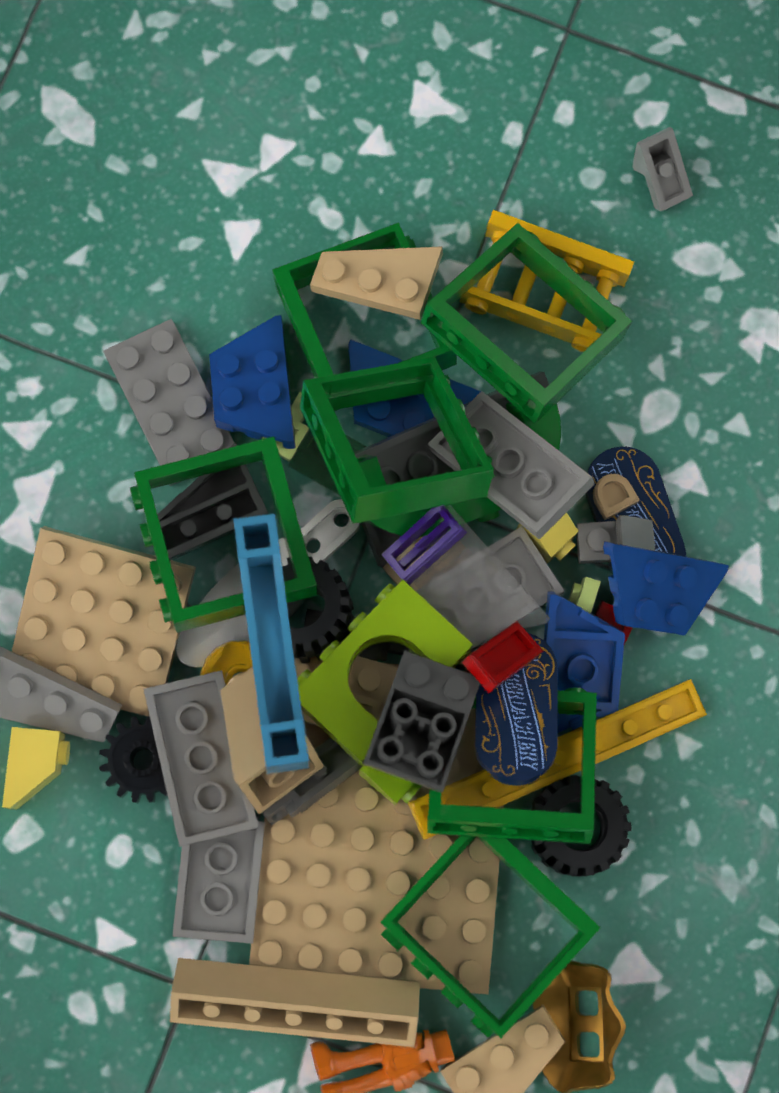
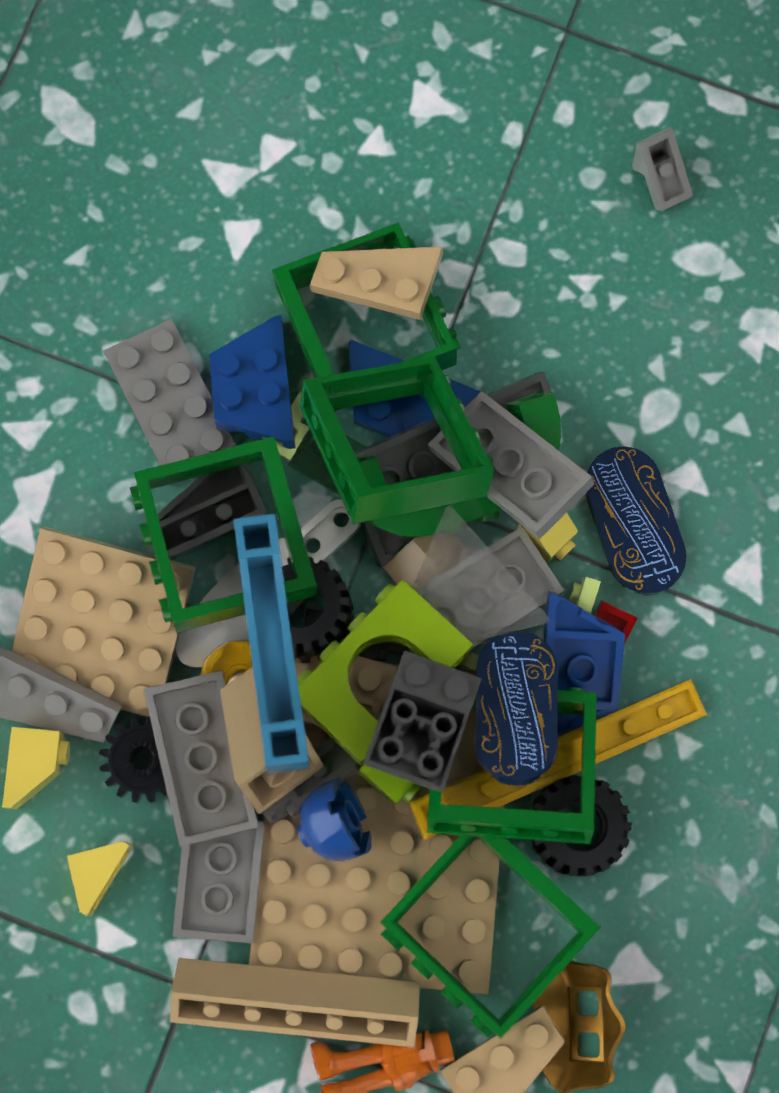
(94, 872): none -> light yellow slope
(332, 822): none -> blue cylinder
(422, 545): dark purple tile -> none
(490, 360): green window -> none
(502, 656): red tile -> none
(605, 266): yellow fence -> none
(613, 495): tan tile -> none
(625, 531): light grey slope -> none
(660, 588): blue wing -> none

